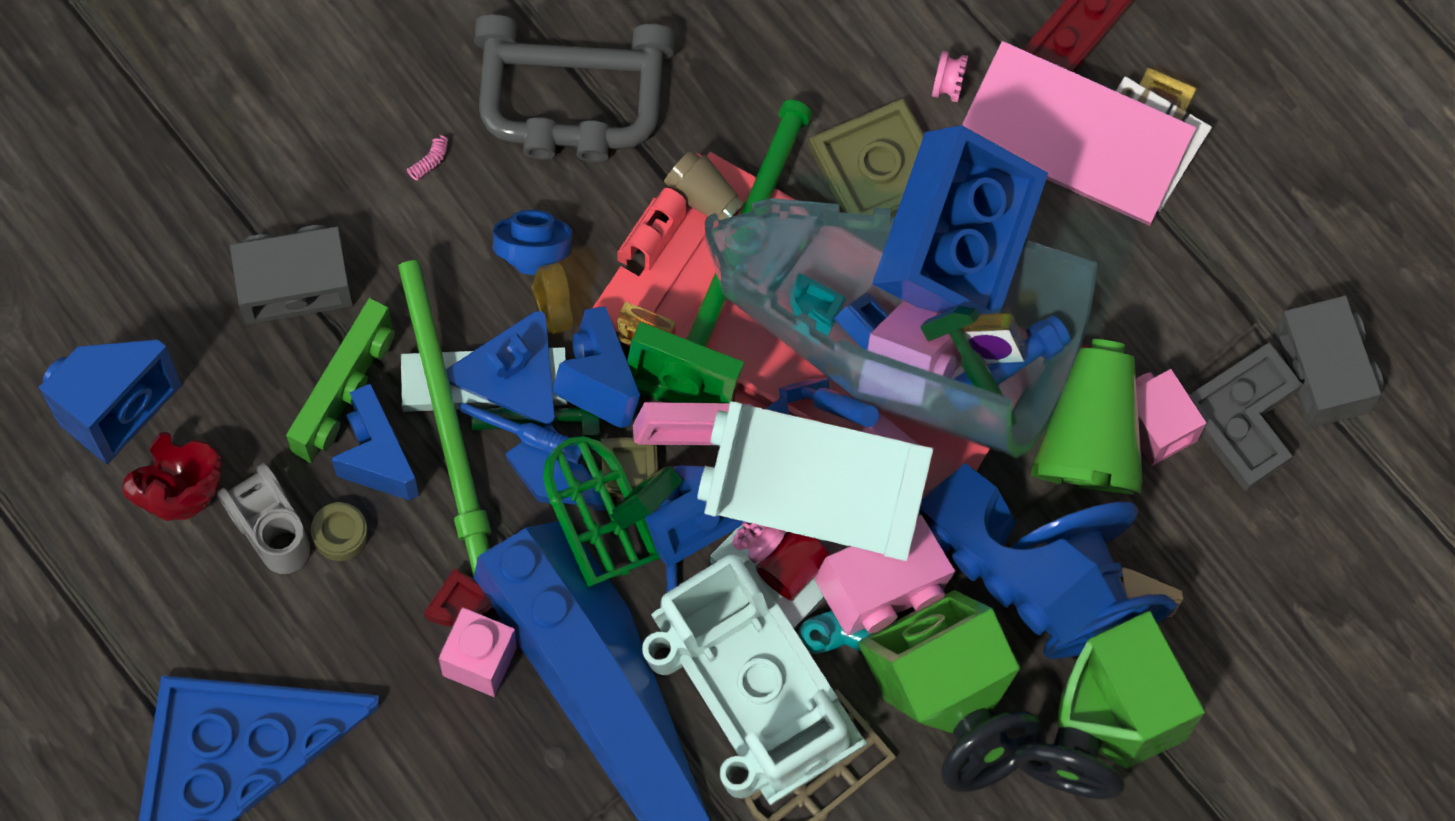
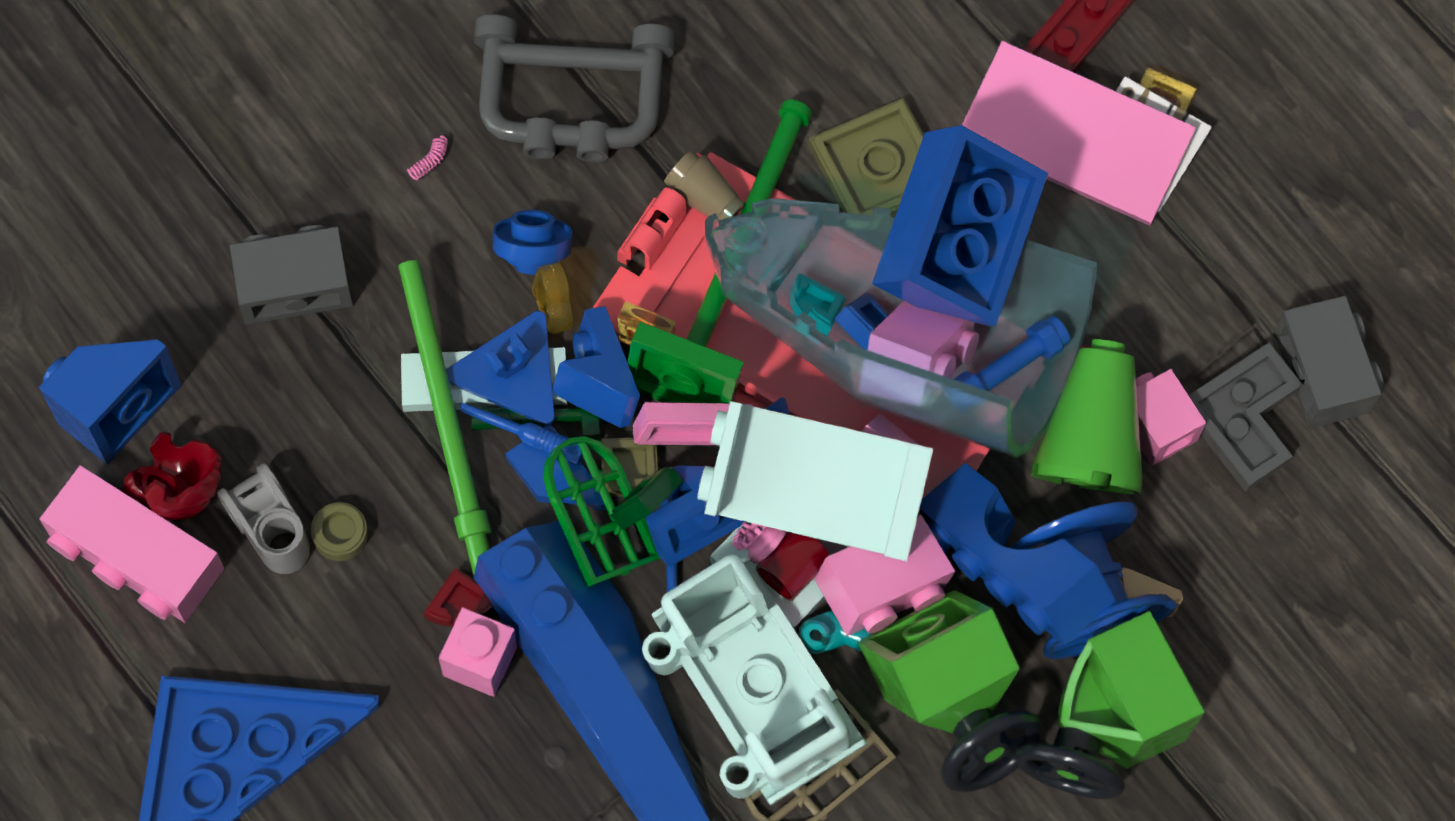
(131, 546): none -> bright pink brick
(317, 421): bright green plate -> none
(379, 460): blue slope -> none
(831, 401): blue piece -> none
(948, 75): bright pink bush -> none
(972, 362): dark green piece -> none
(996, 338): tile -> none

